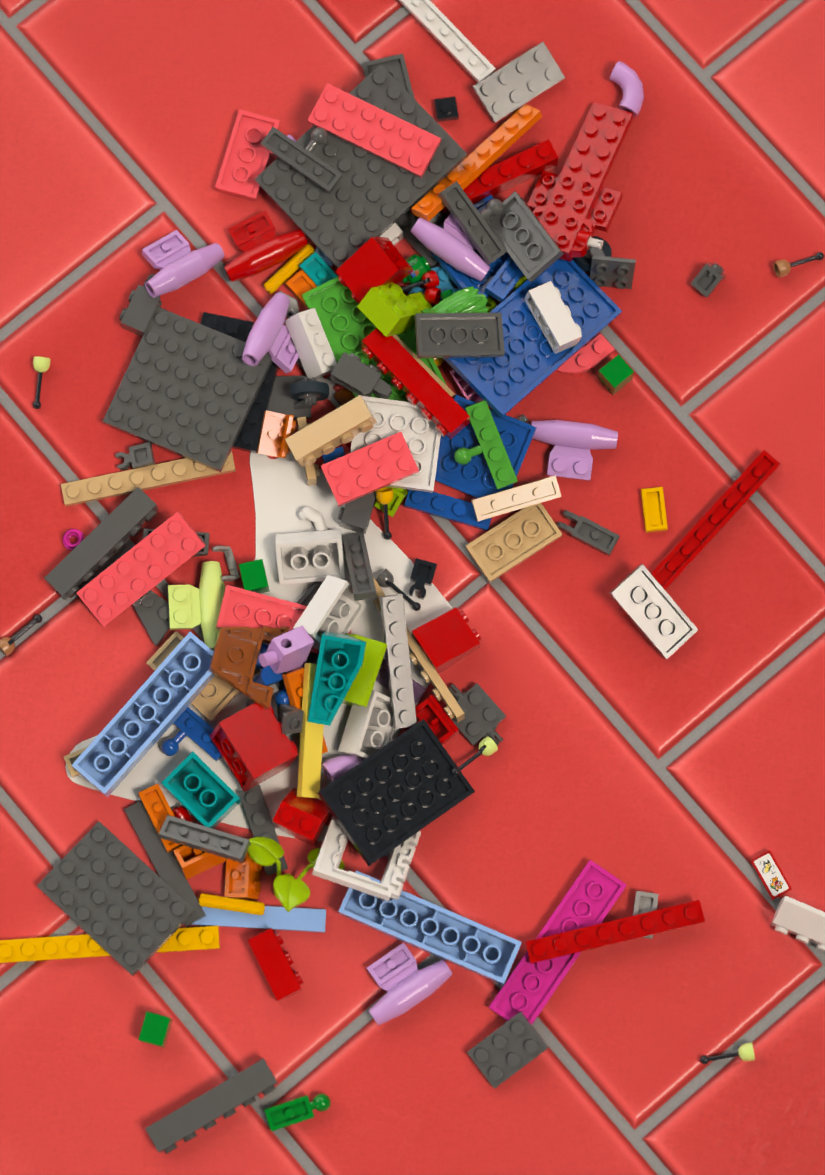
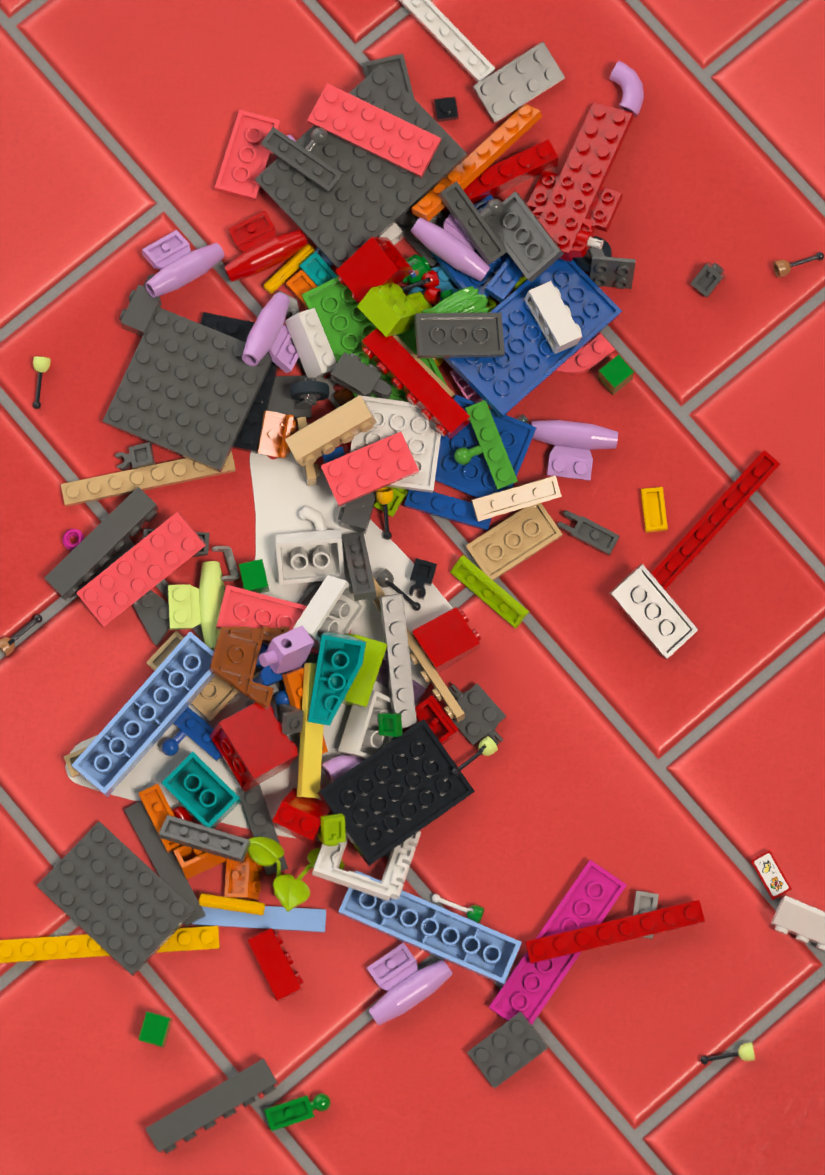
(332, 830): none -> lime bracket
(390, 724): none -> green plate
(473, 912): none -> hinge
(489, 591): none -> lime tile

